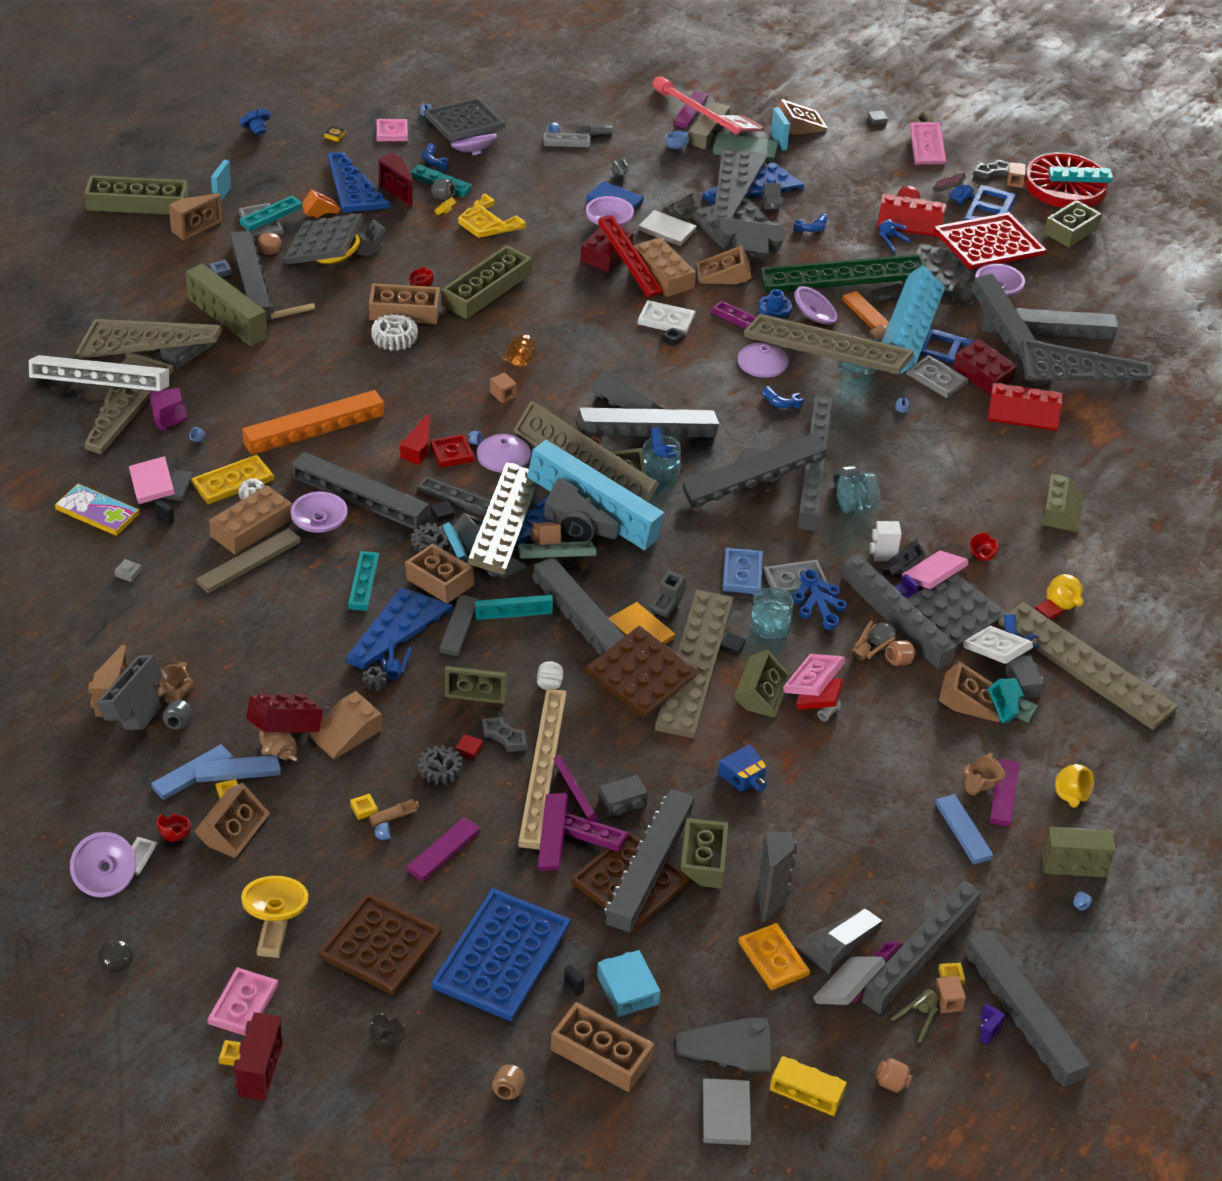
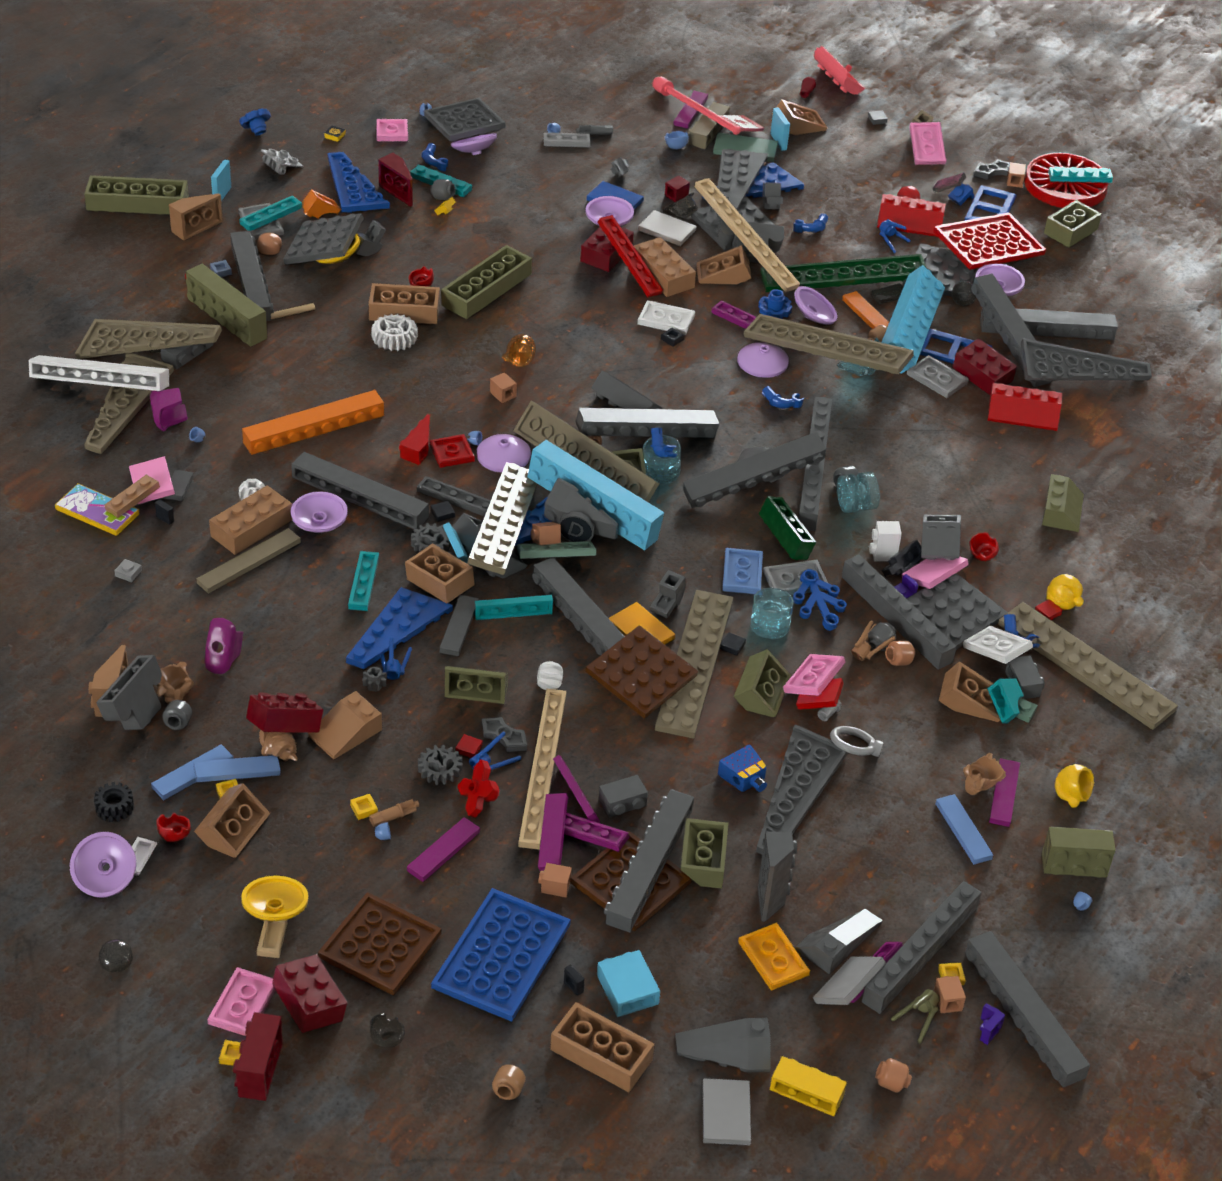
(113, 811): none -> black tyre
(132, 496): none -> medium nougat plate
(222, 631): none -> magenta piece
(227, 479): yellow tile -> none
(279, 160): none -> light grey hinge
(309, 993): none -> dark red brick
(478, 789): none -> red plant
(484, 223): yellow wing -> none
(484, 756): none -> blue plant
(555, 879): none -> nougat brick
(677, 188): none -> dark red brick
(747, 235): none -> tan plate
(787, 528): none -> dark green brick
(803, 776): none -> dark grey wing
(807, 86): none -> dark red cone
(840, 74): none -> coral container
(874, 746): none -> light grey piece
(902, 405): medium blue hinge -> none
(941, 536): none -> dark grey slope

